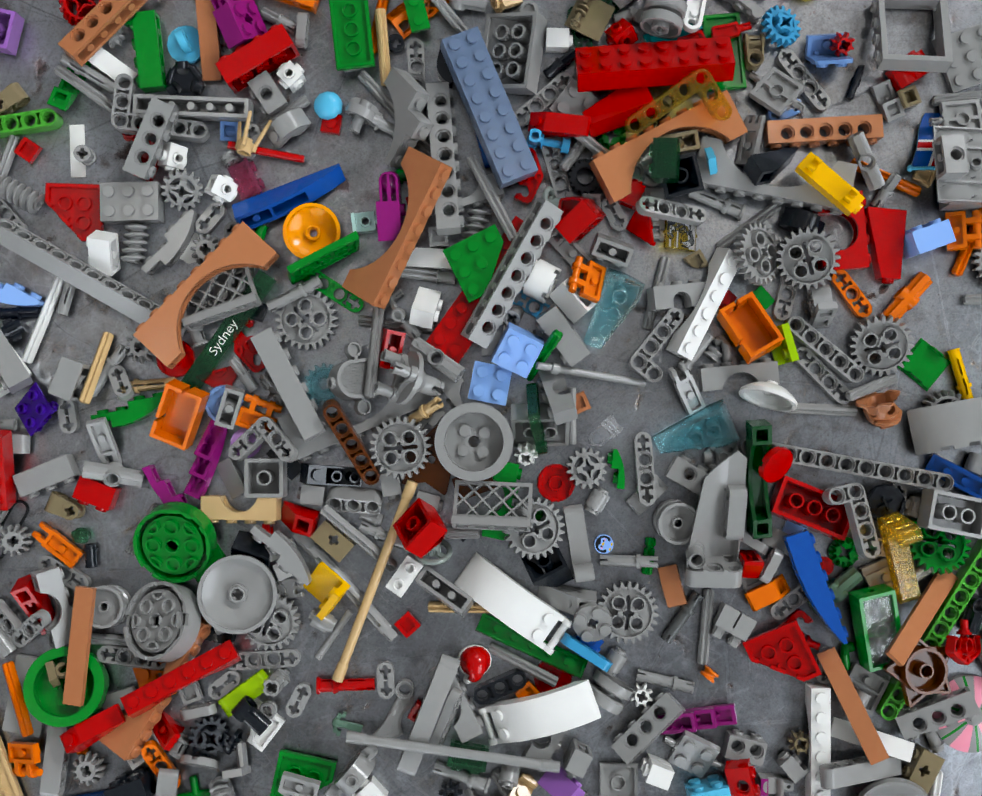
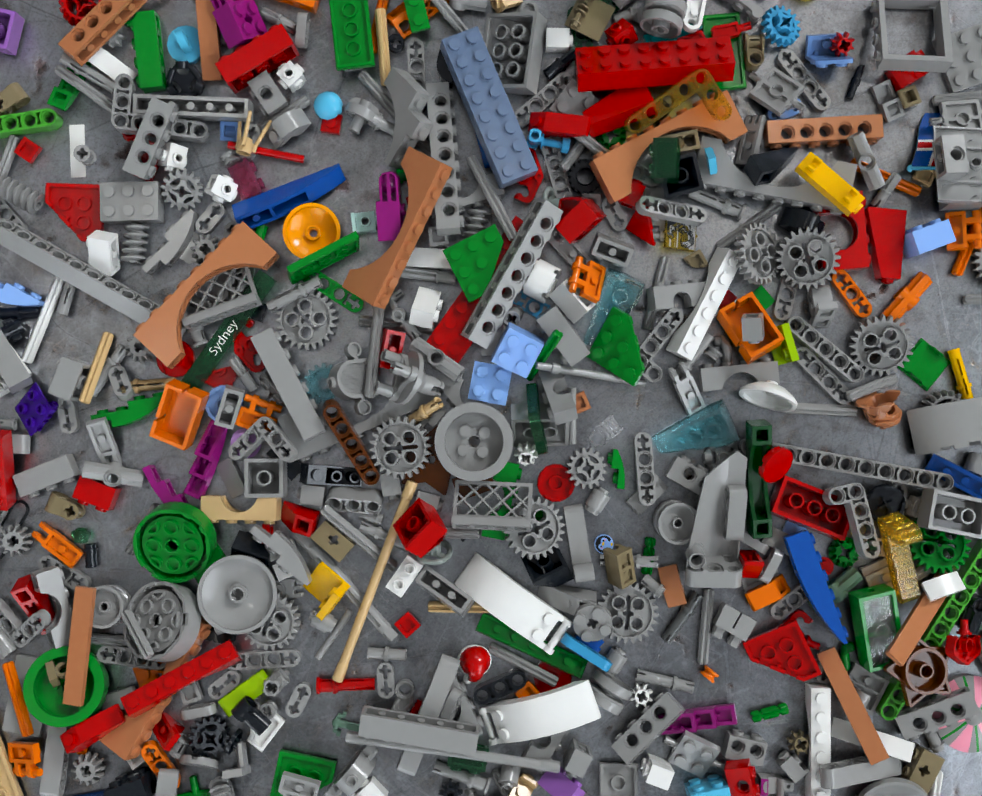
(137, 634): none -> light grey axle
(387, 654): none -> light grey pin
(419, 730): none -> light grey brick
(618, 347): none -> green plate
(619, 566): none -> dark tan hinge
(653, 586): none -> light grey pin
(753, 327): none -> light grey brick
(769, 712): none -> green axle
(943, 586): none -> white slope

